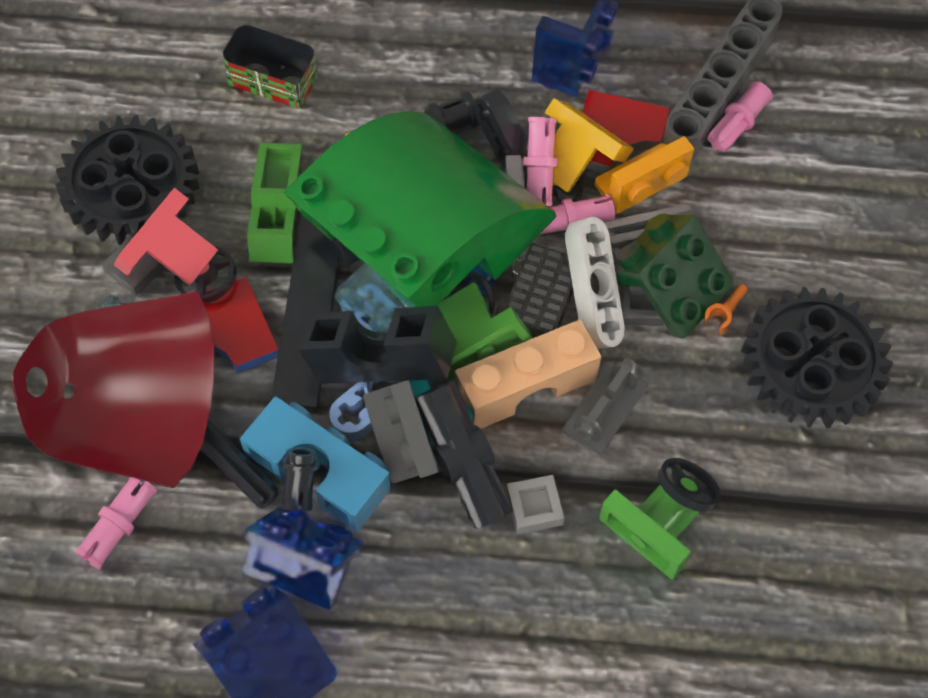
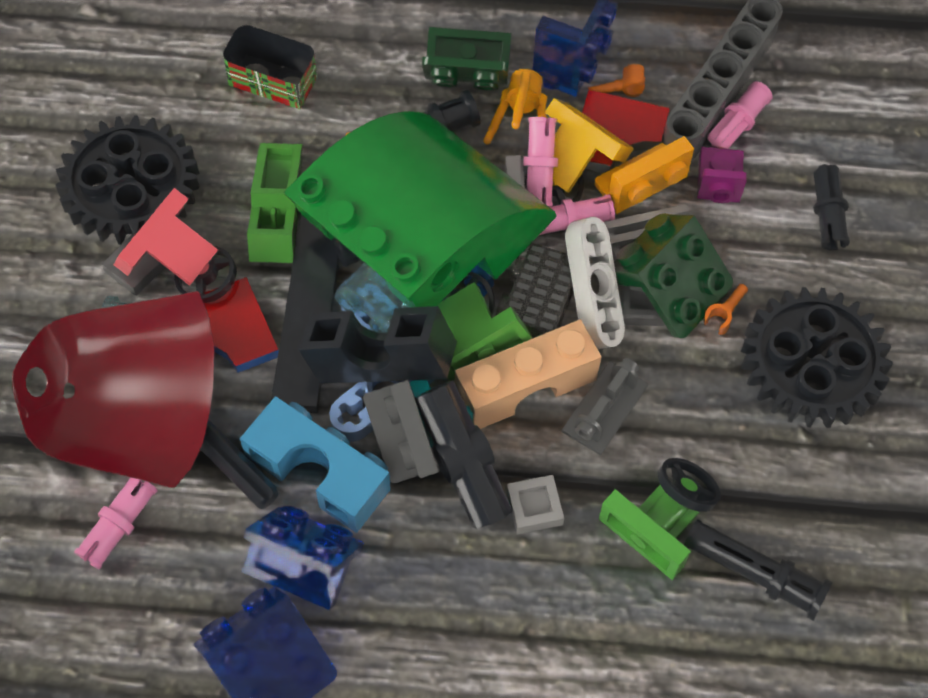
(299, 479): black pin -> none
(467, 57): none -> dark green bracket
(500, 125): black beam -> none
(522, 96): none -> light orange plant
(631, 84): none -> orange hand
(721, 175): none -> magenta bracket
(779, 578): none -> black pin
(830, 207): none -> black axle

